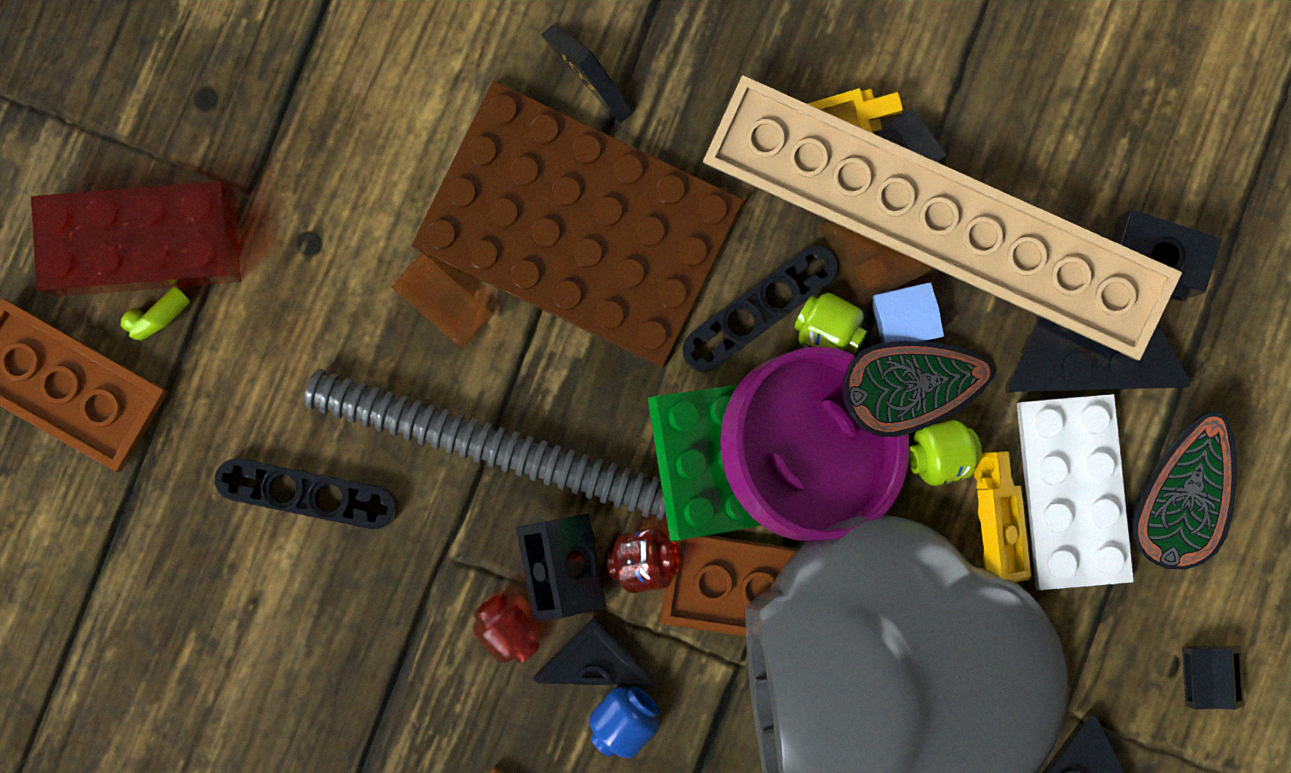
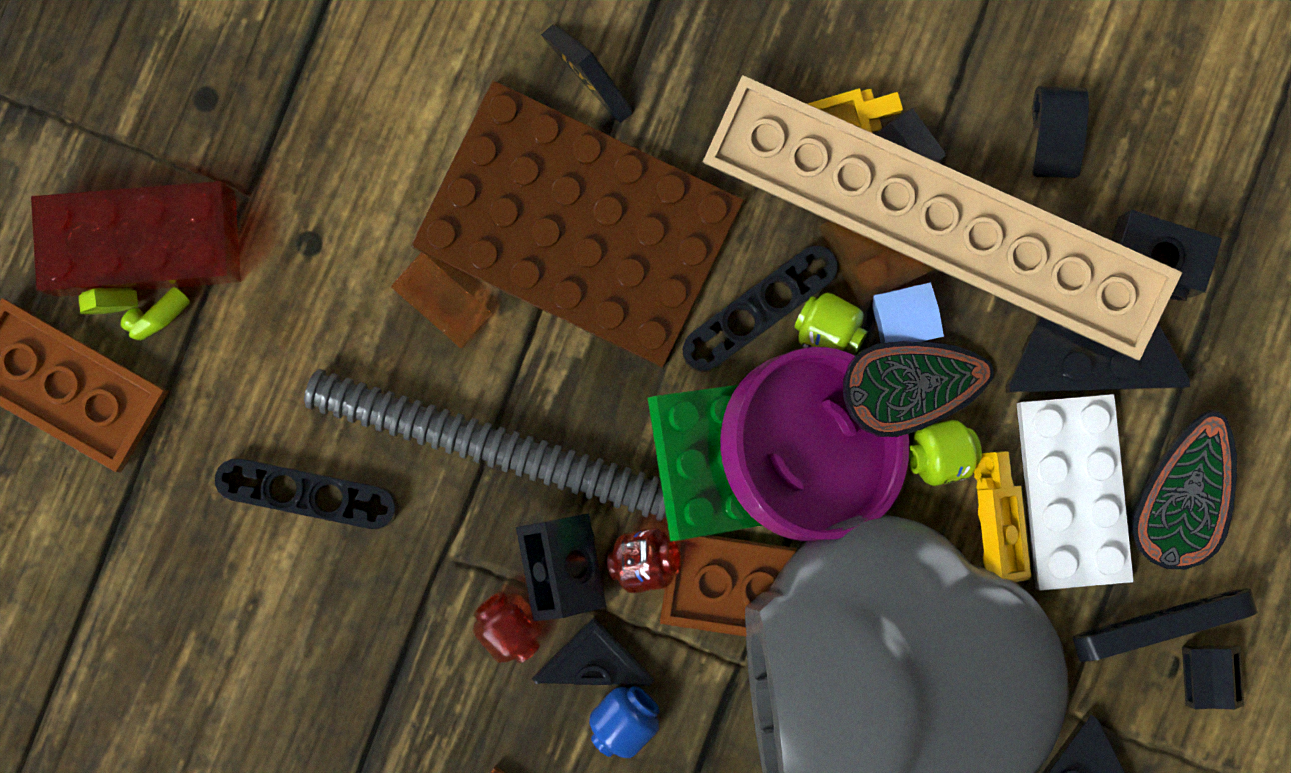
(107, 300): none -> lime tile
(1062, 130): none -> black panel
(1164, 624): none -> black beam

